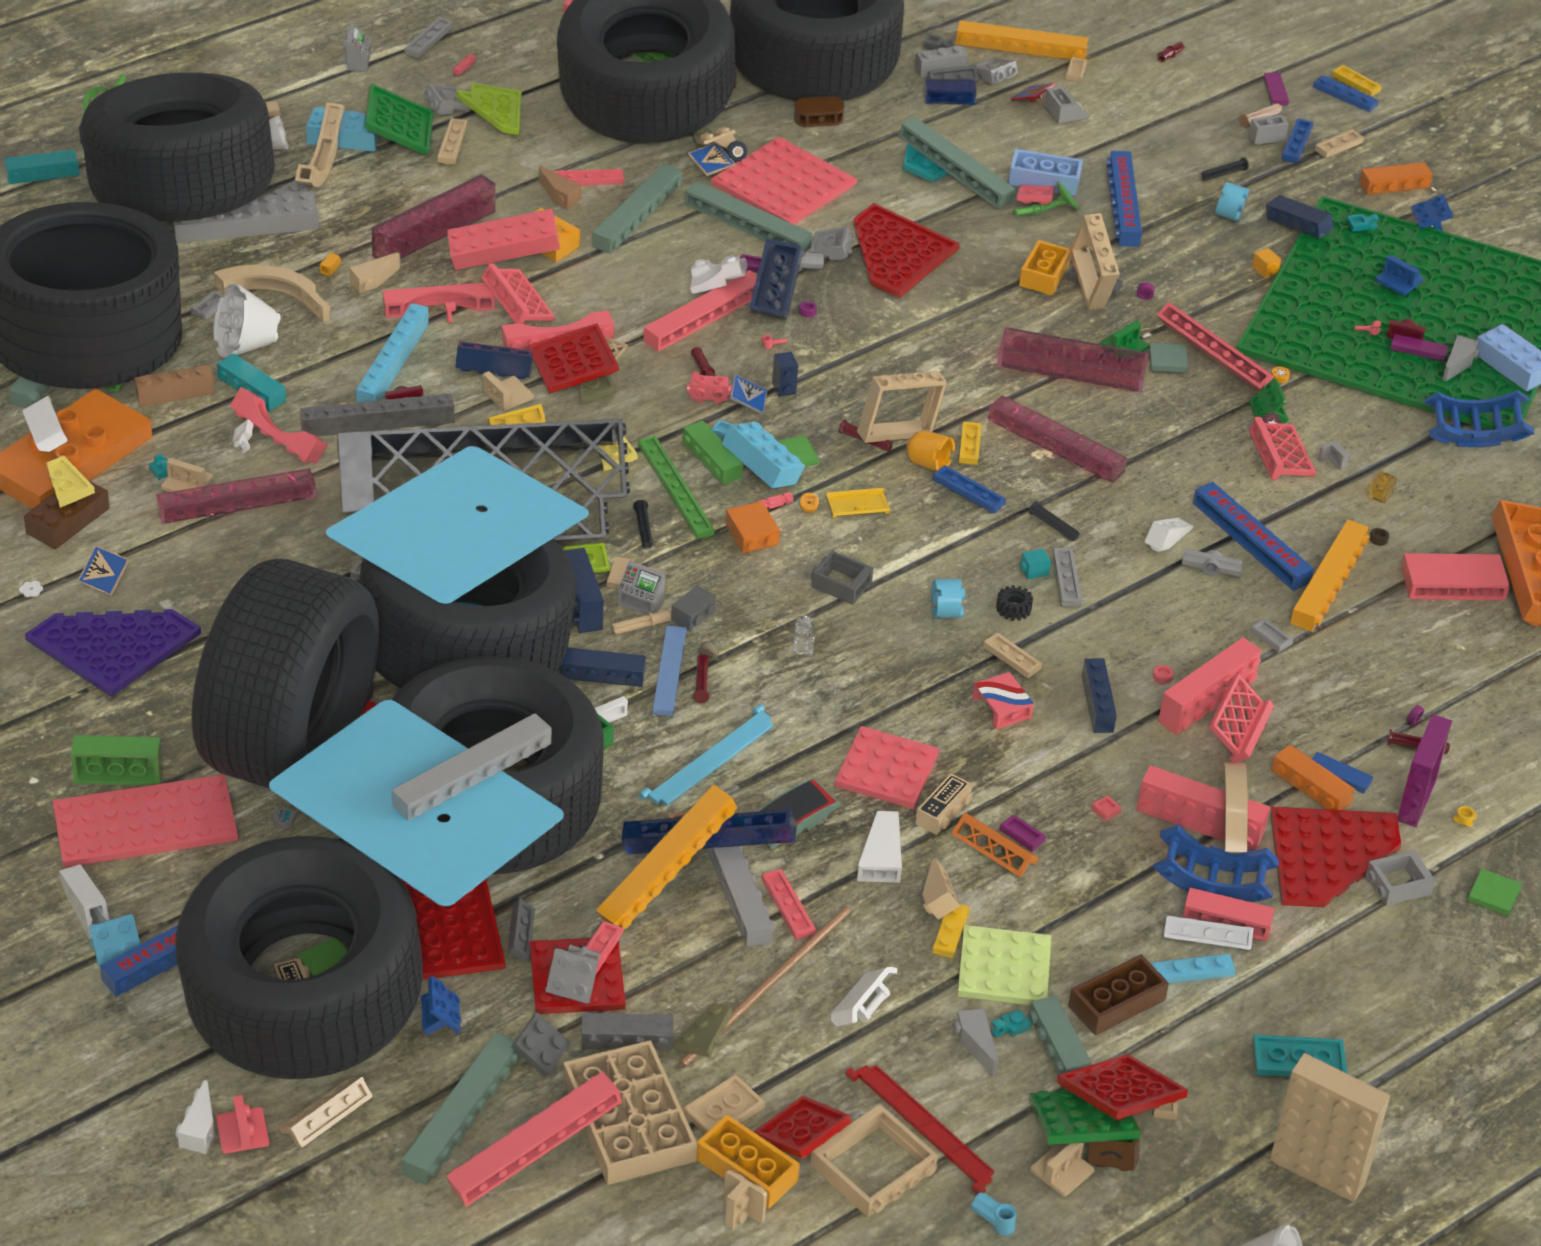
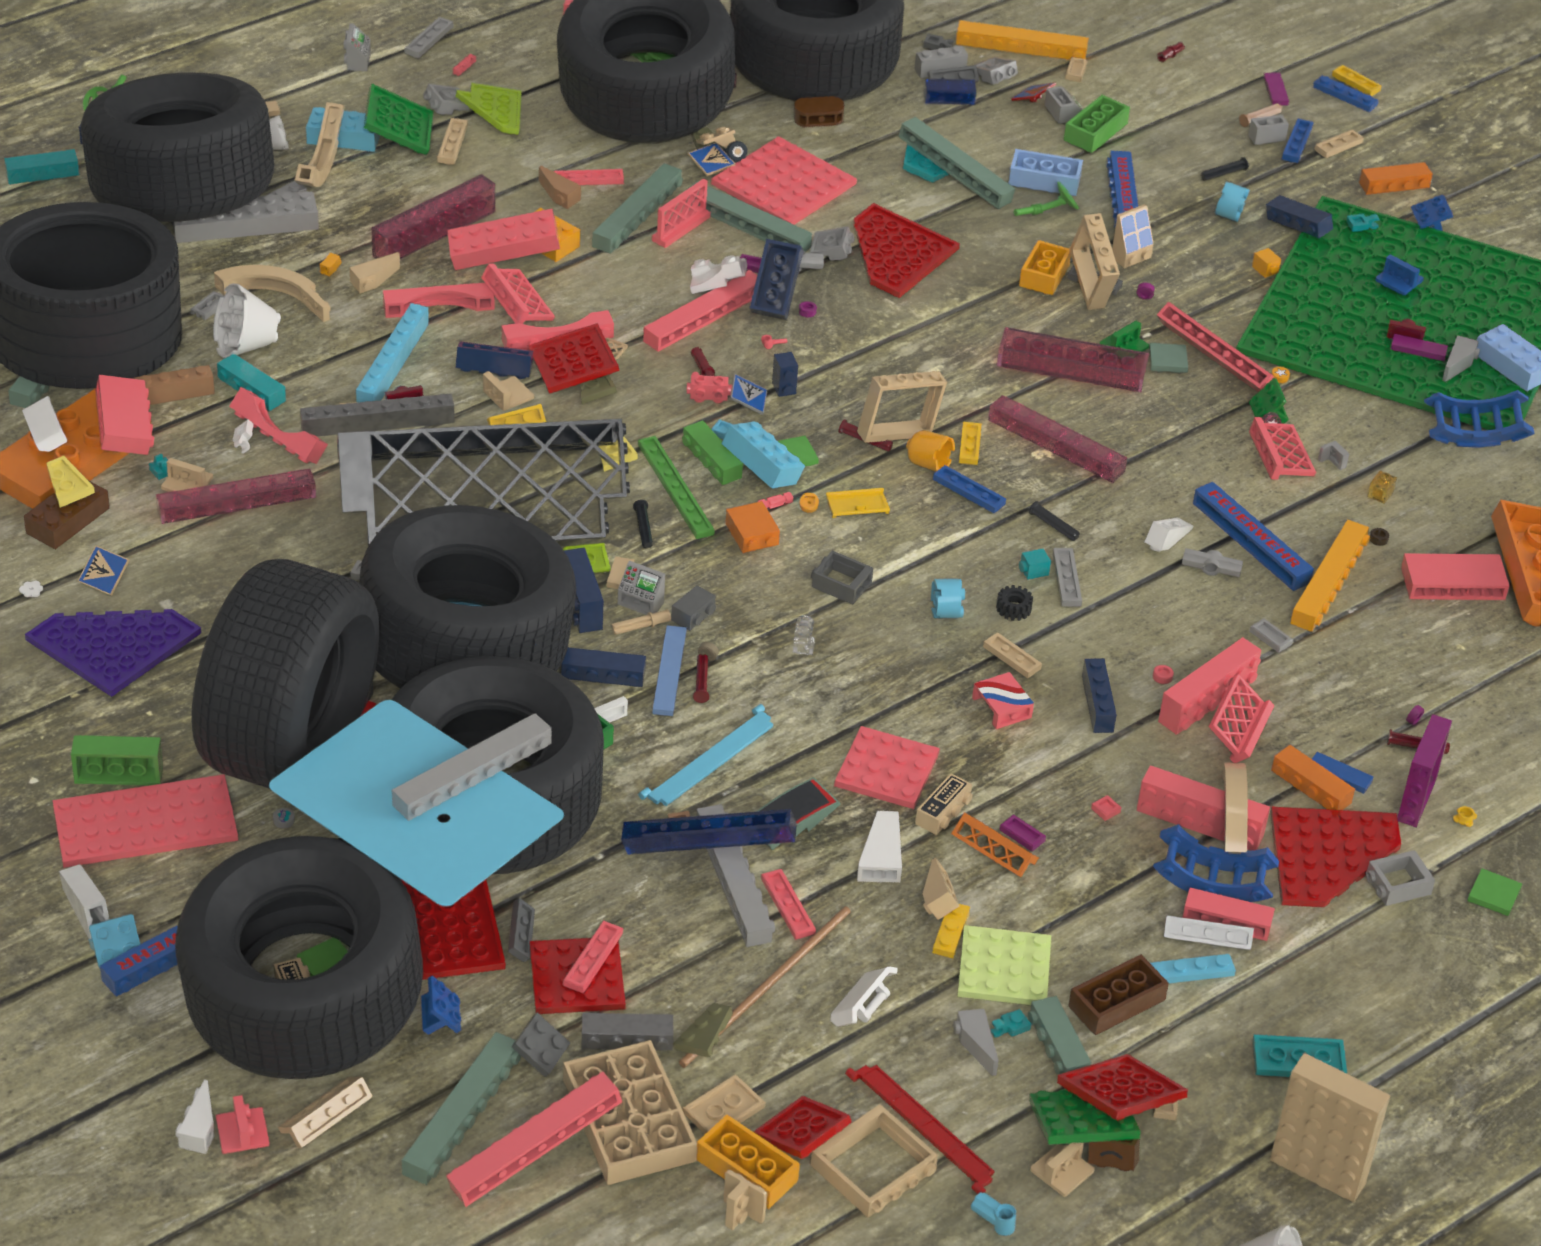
(124, 415): none -> coral brick
(439, 540): medium azure piece -> none
(450, 307): coral hand -> none
(573, 973): light grey plate -> none
(667, 858): light orange brick -> none
(687, 219): none -> coral fence
(1035, 193): coral plate -> none
(1096, 123): none -> bright green brick
(1132, 237): none -> slope
(1374, 328): coral hand -> none

